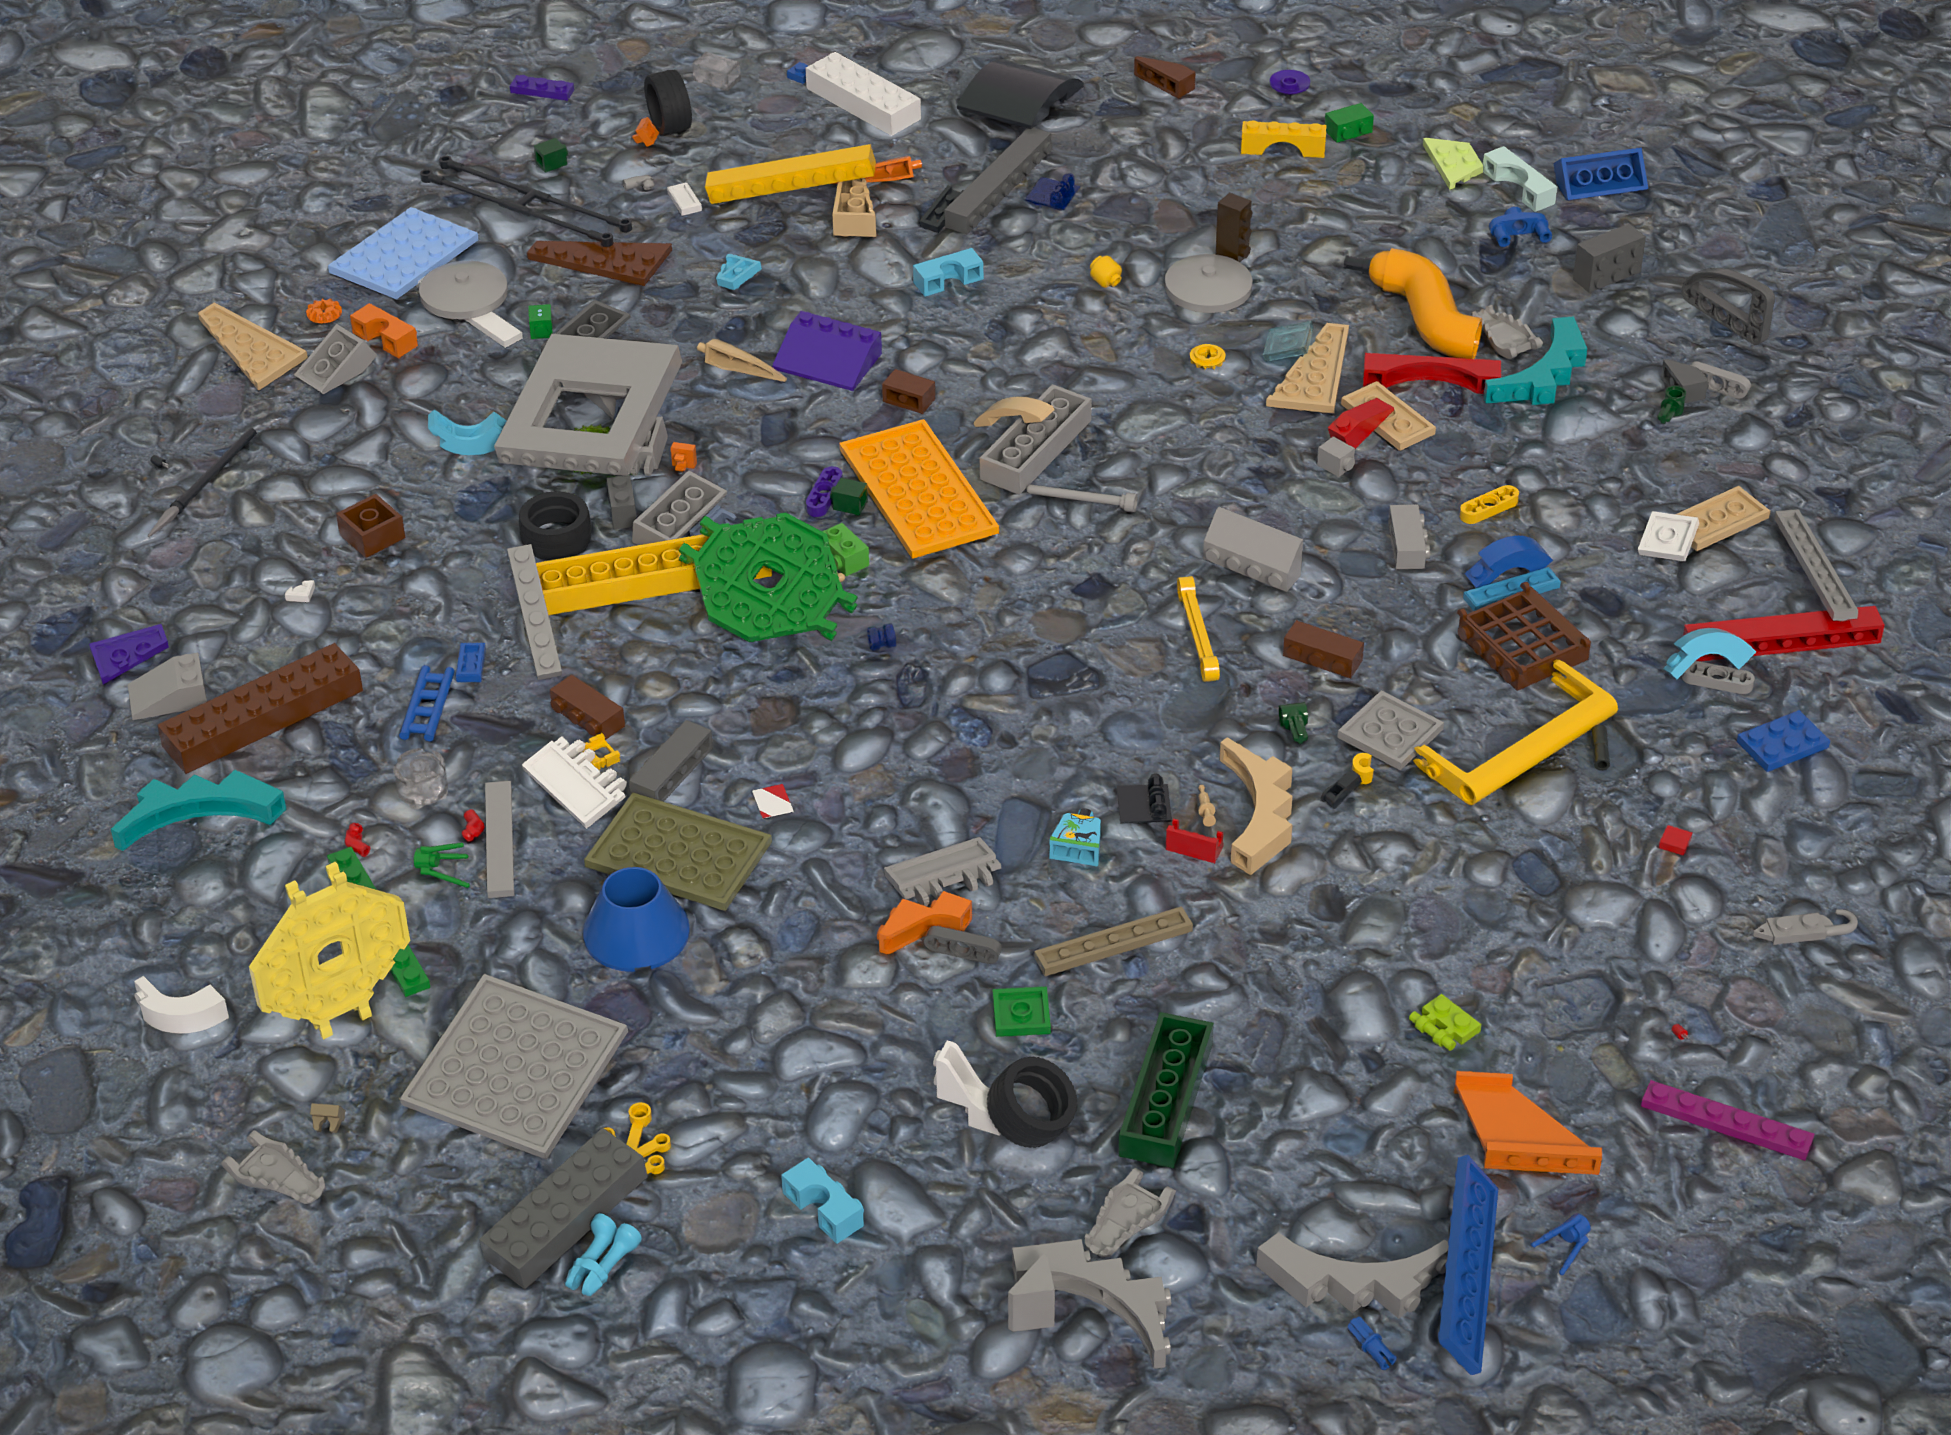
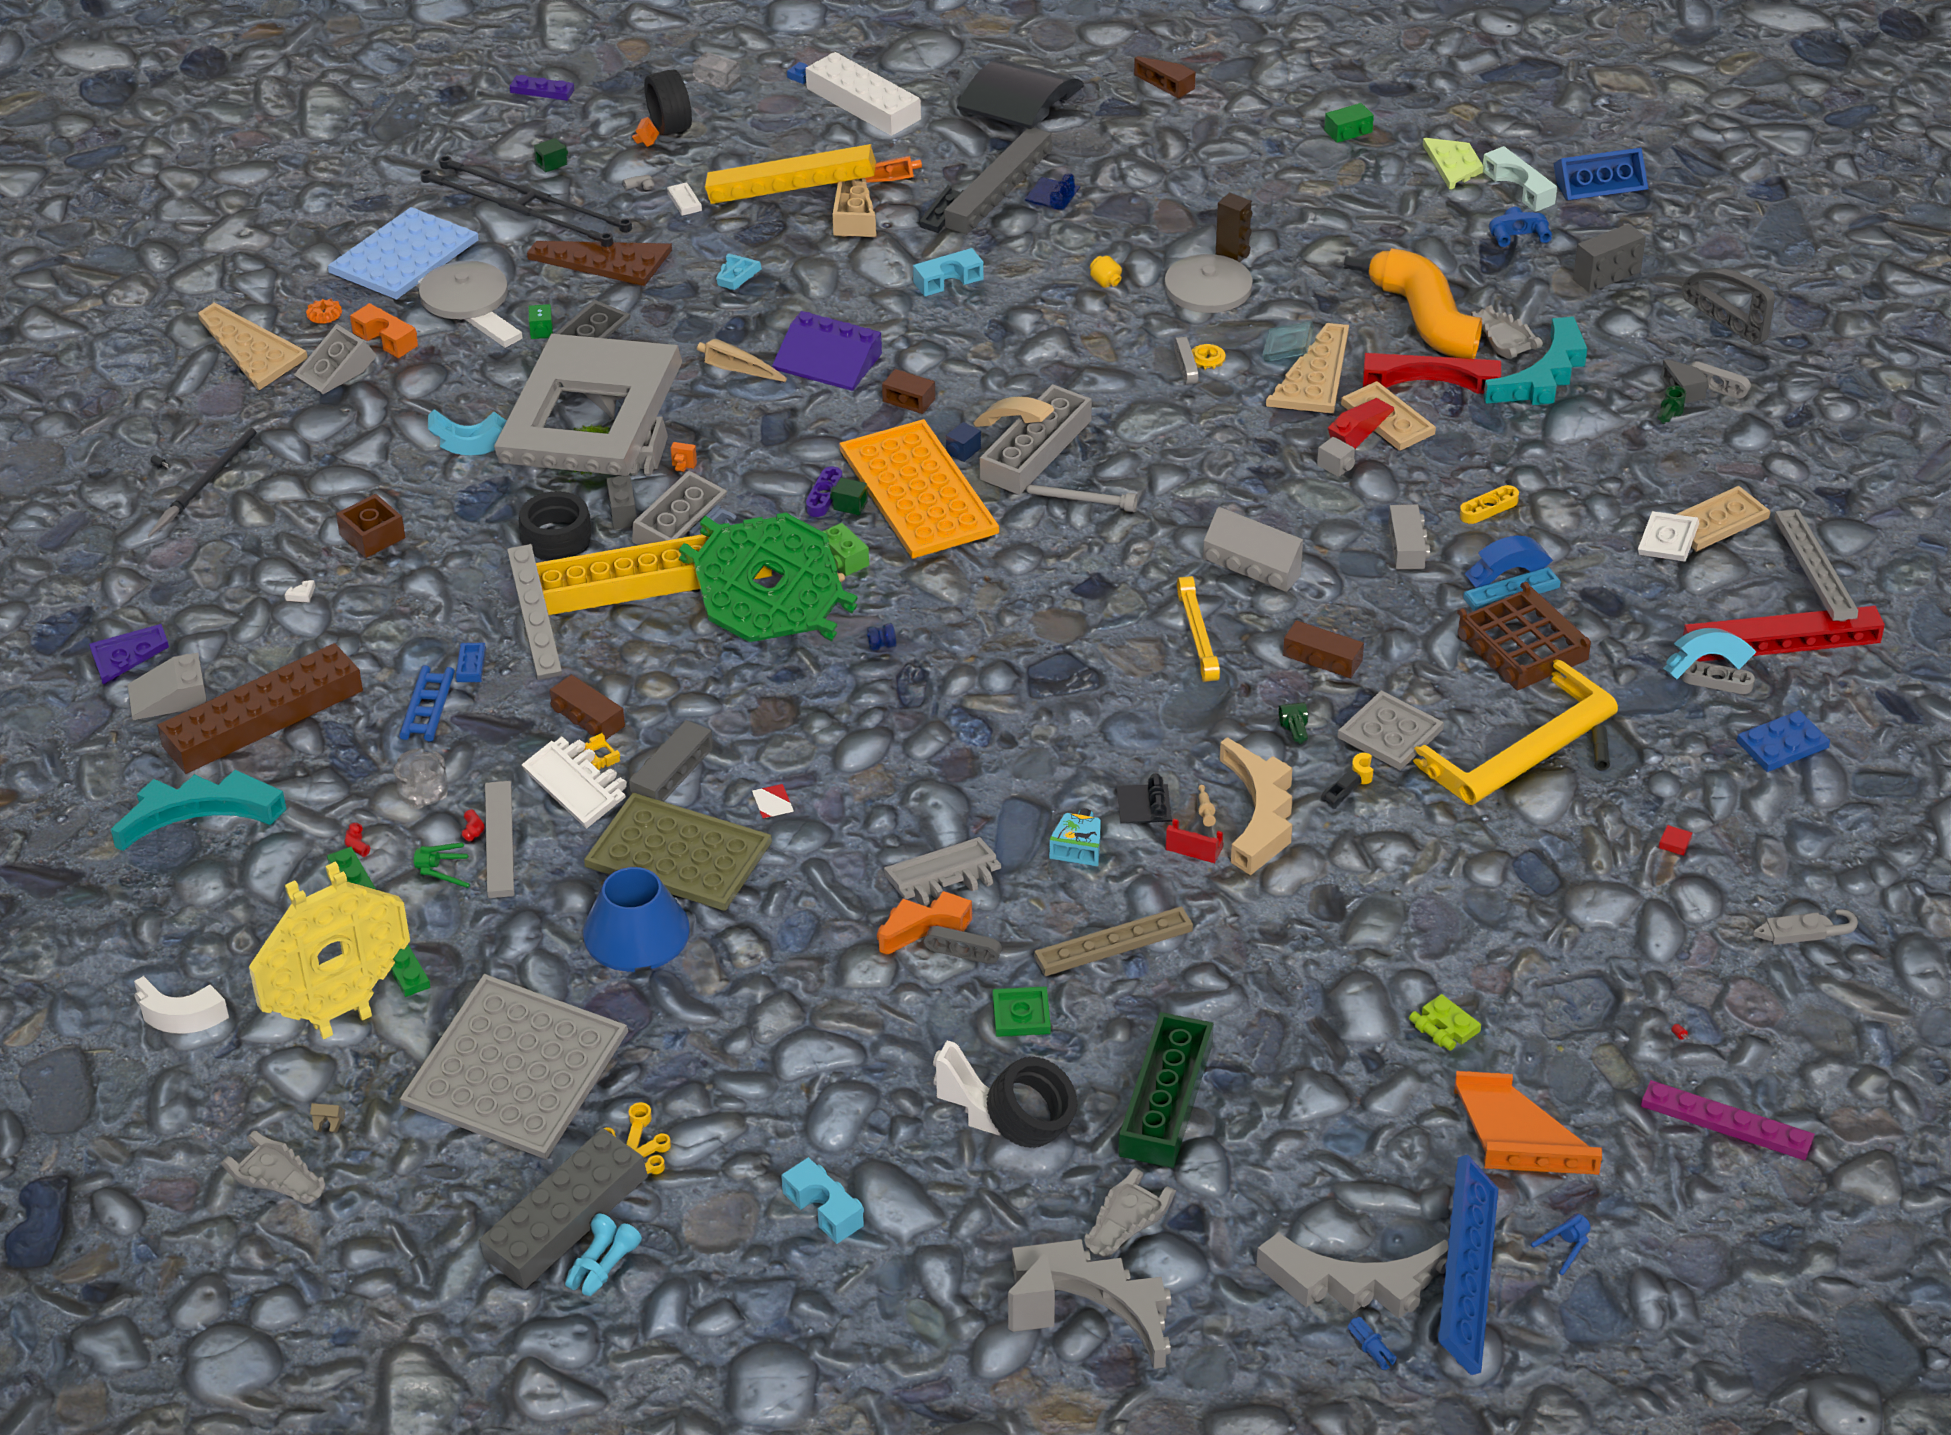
(963, 441): none -> dark blue brick
(1186, 360): none -> light grey beam
(1260, 135): yellow arch -> none
(1290, 81): dark purple dish -> none

